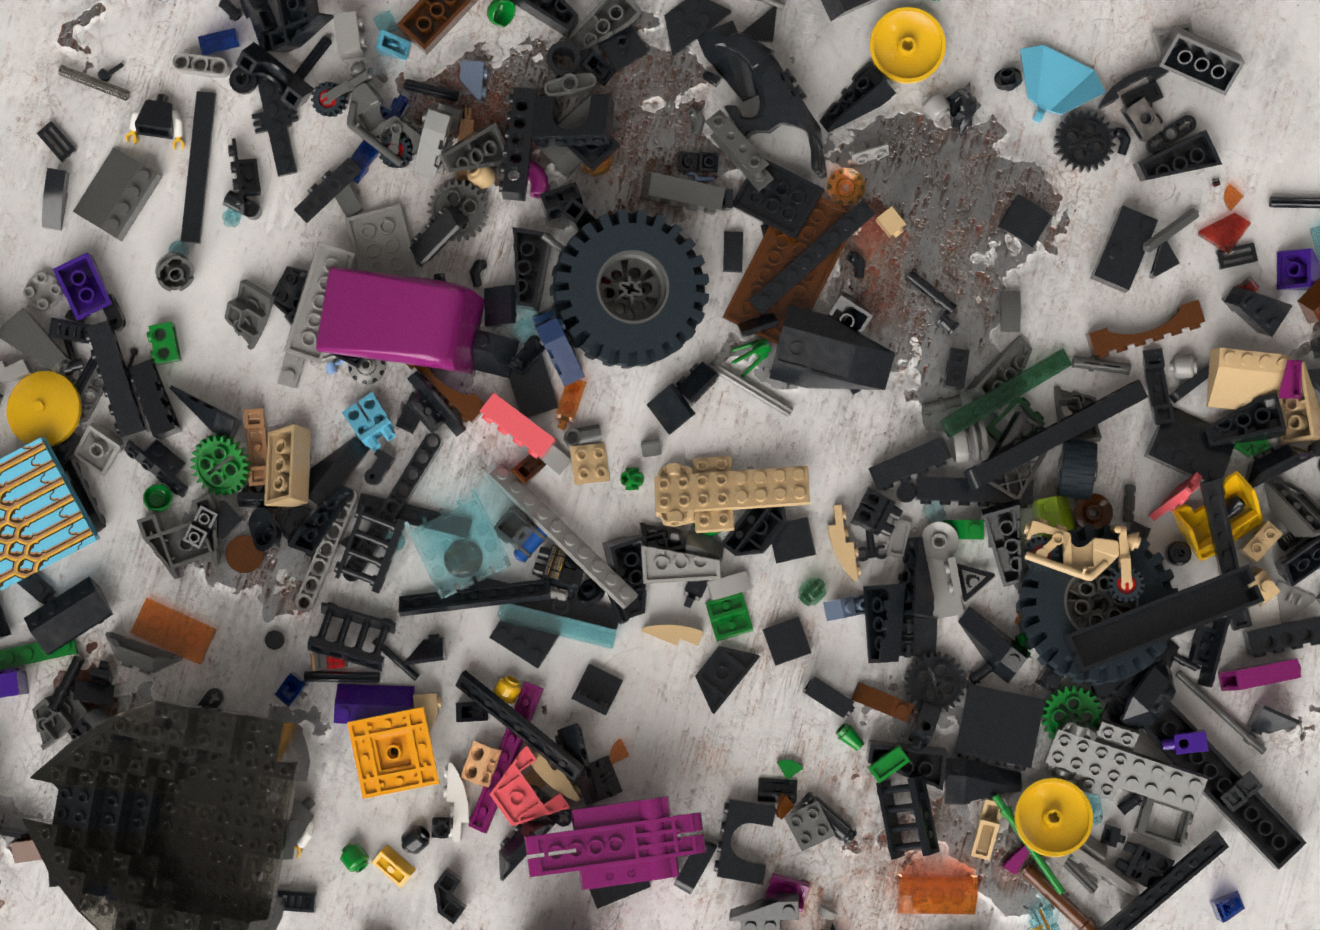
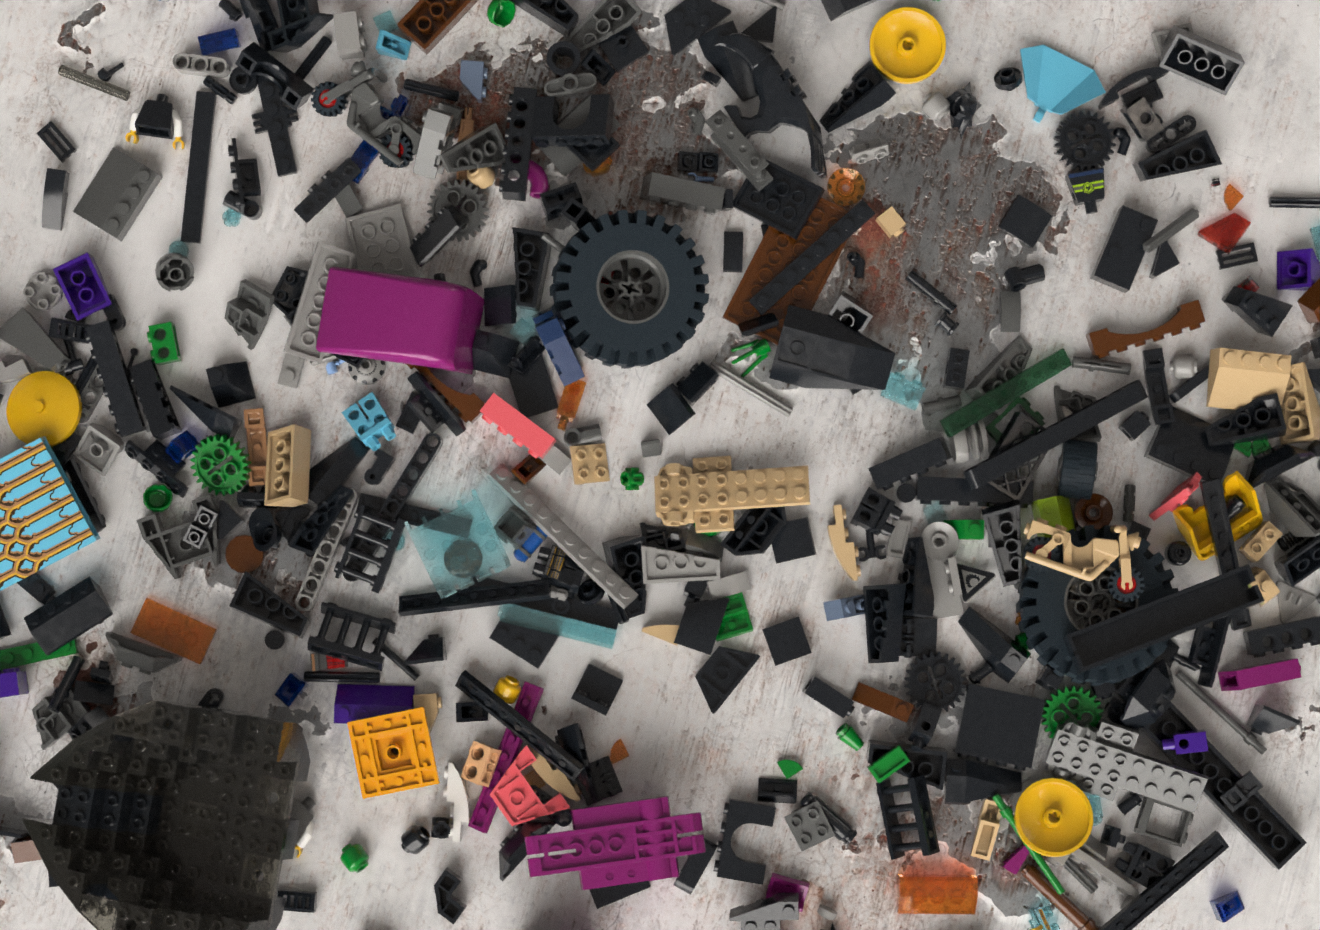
(182, 447): none -> clear blue brick
(220, 90): none -> black axle
(231, 383): none -> black slope
(264, 605): none -> black wedge
(393, 865): yellow slope -> none
(701, 624): none -> black slope
(784, 806): reddish brown tile -> none
(812, 591): clear green head -> none
(903, 391): none -> clear light blue bracket
(1019, 278): none -> black piece
(1087, 188): none -> black torso
(1135, 425): none -> black brick
(1291, 380): magenta slope -> none

